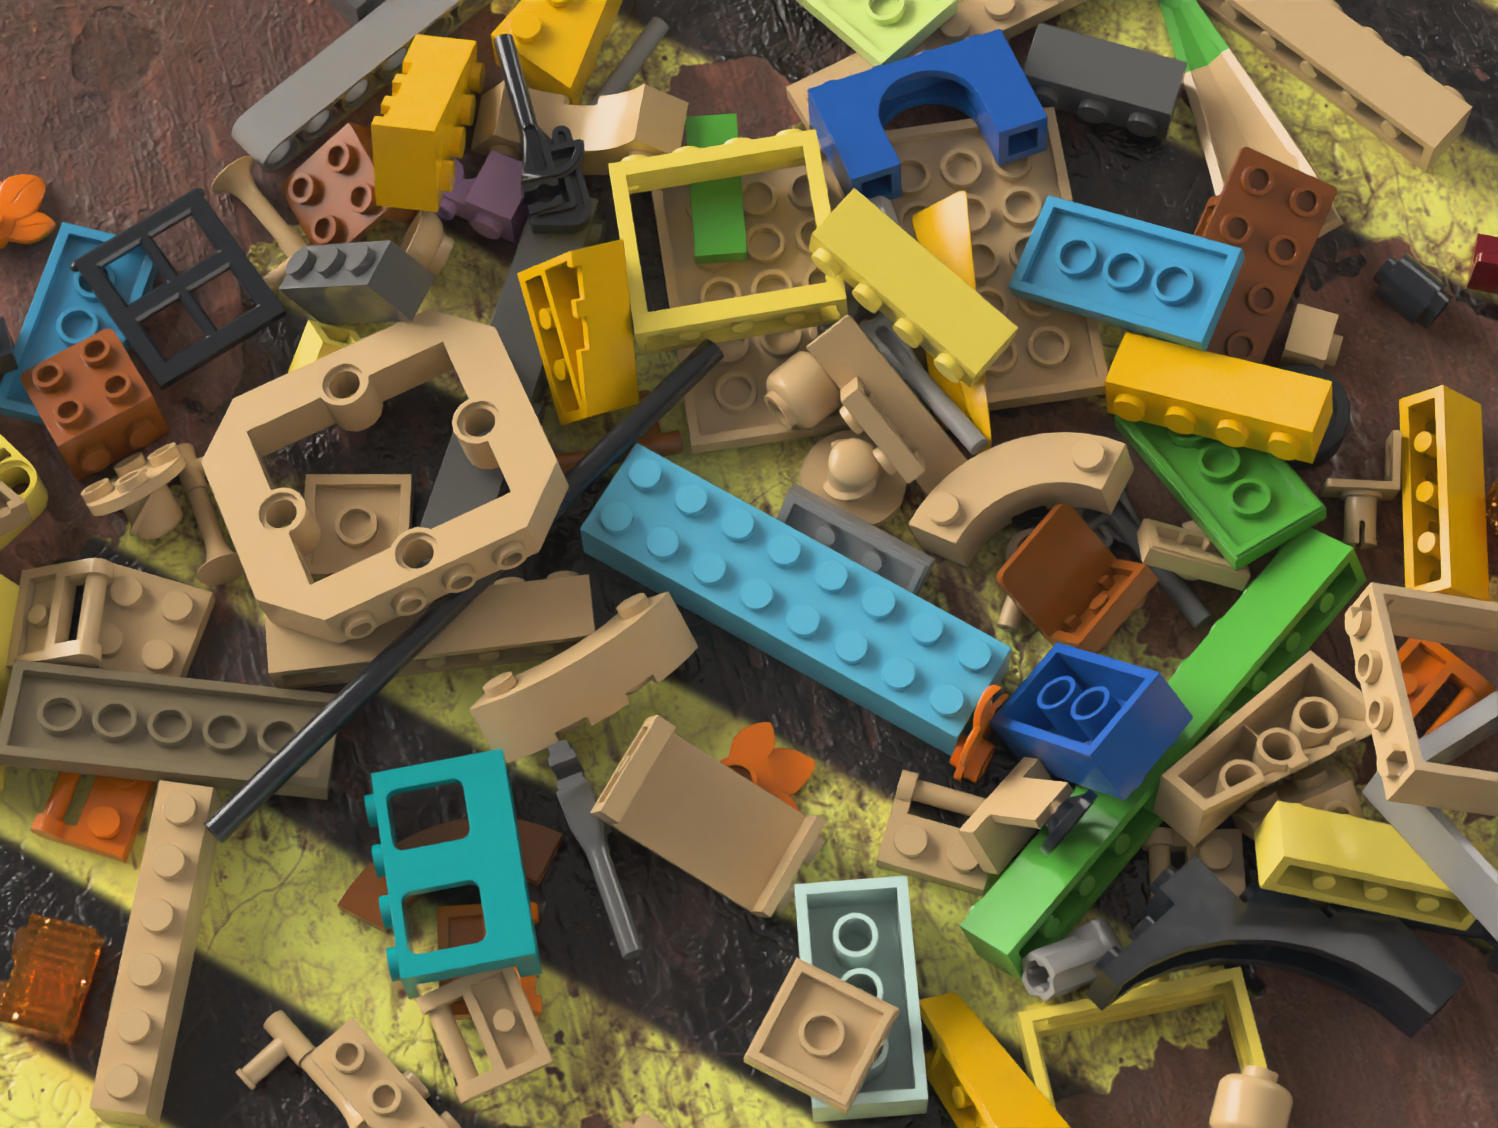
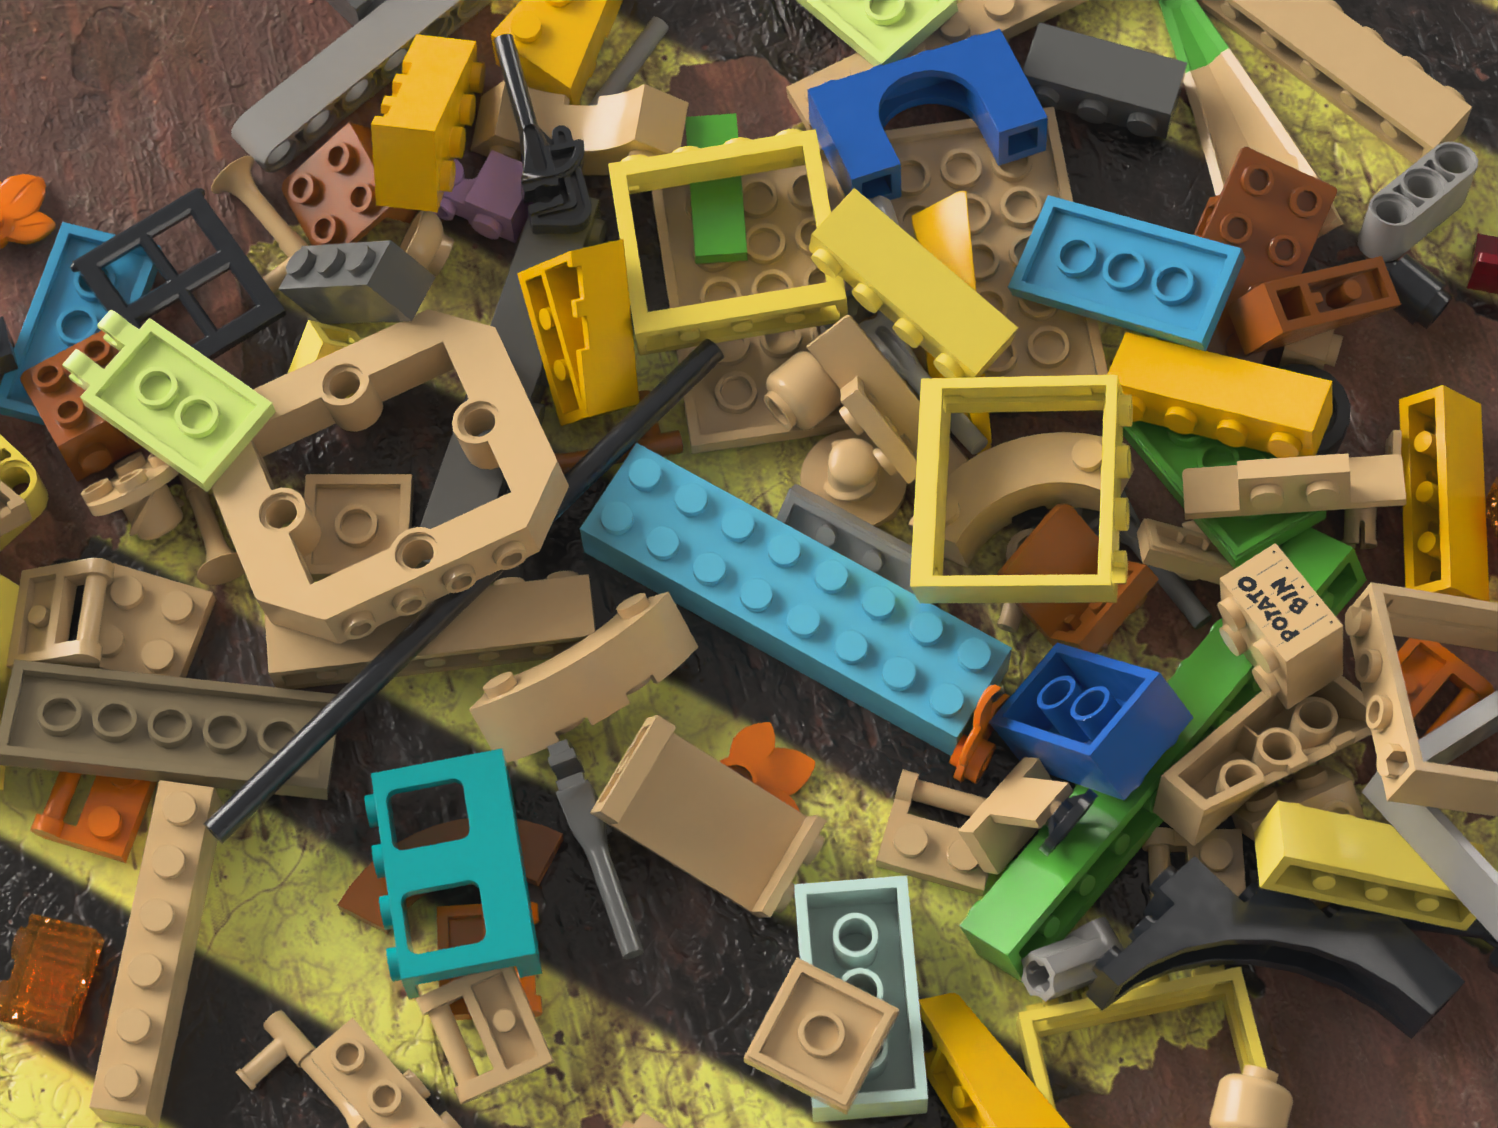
(170, 399): none -> yellowish green tile
(1017, 394): none -> light yellow window
(1280, 627): none -> tan brick
(1294, 485): none -> tan bracket
(1311, 304): none -> dark orange slope
(1417, 201): none -> light grey beam

